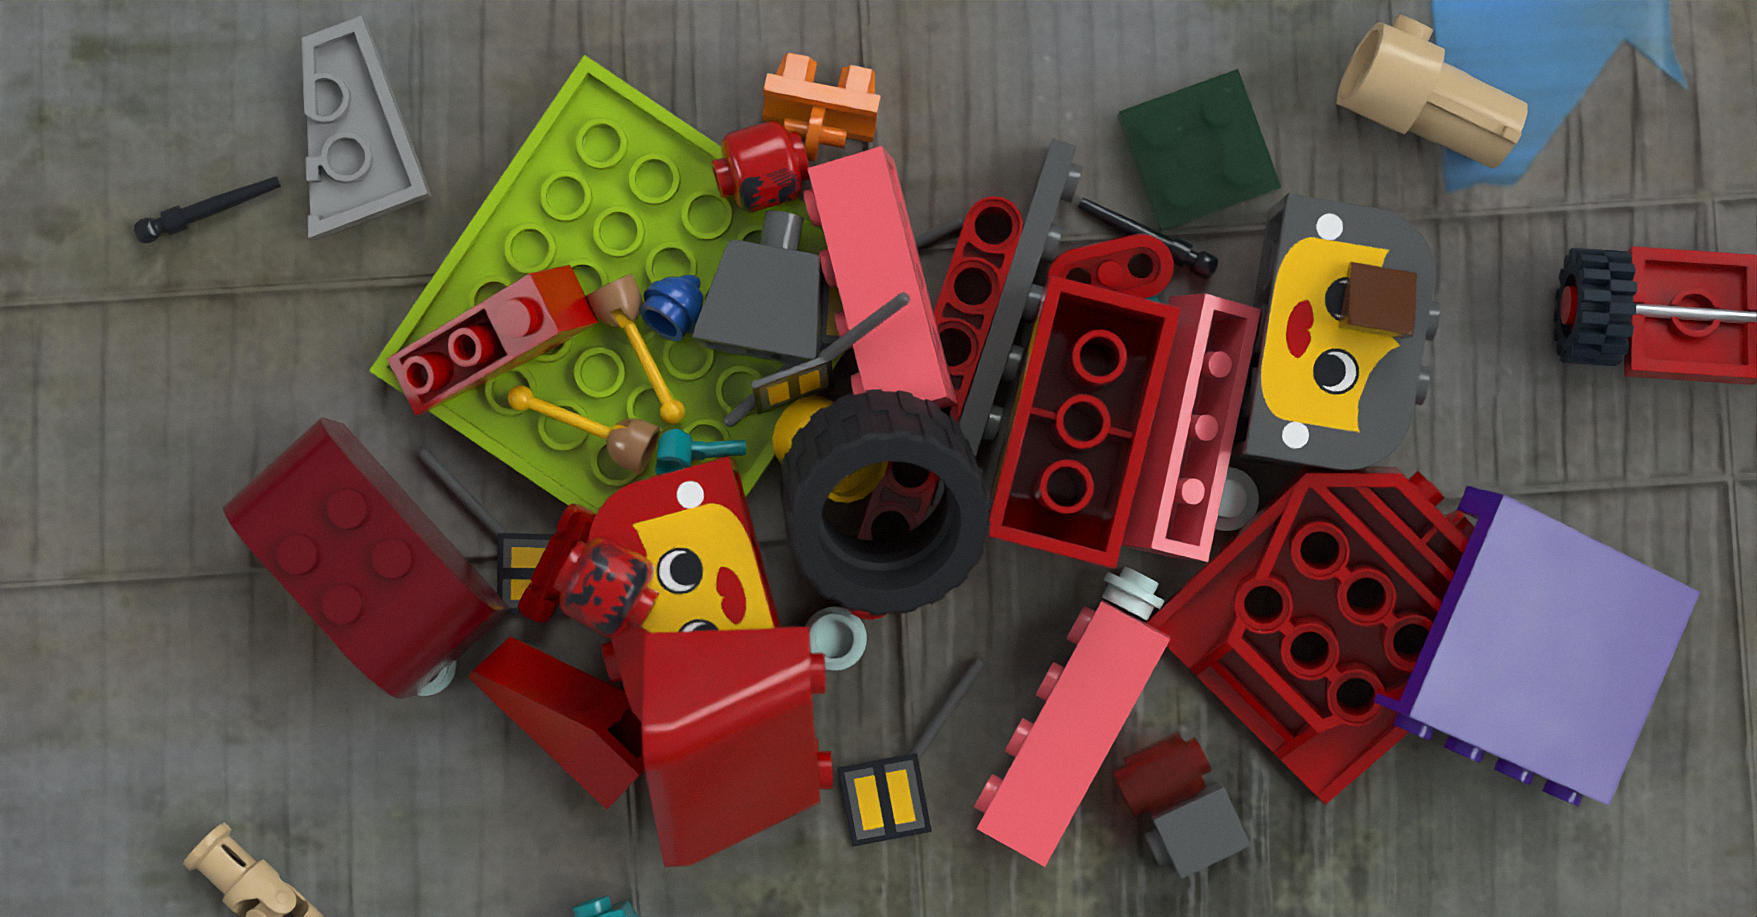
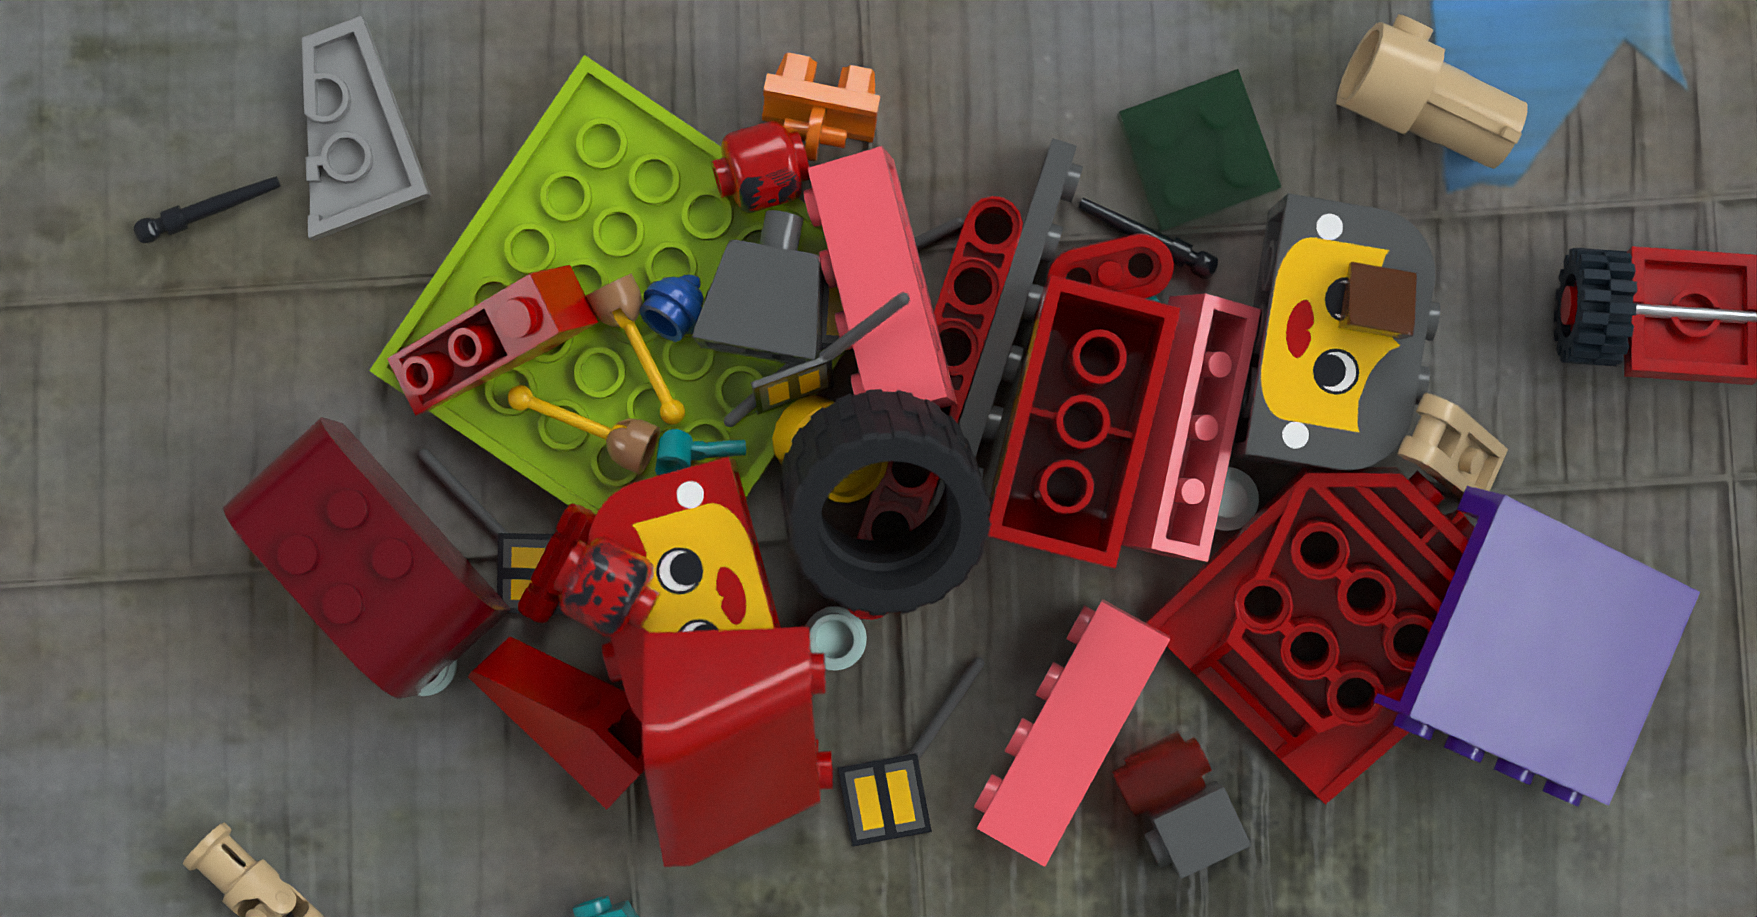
(1132, 592): light aqua plate -> none
(1453, 447): none -> tan plate

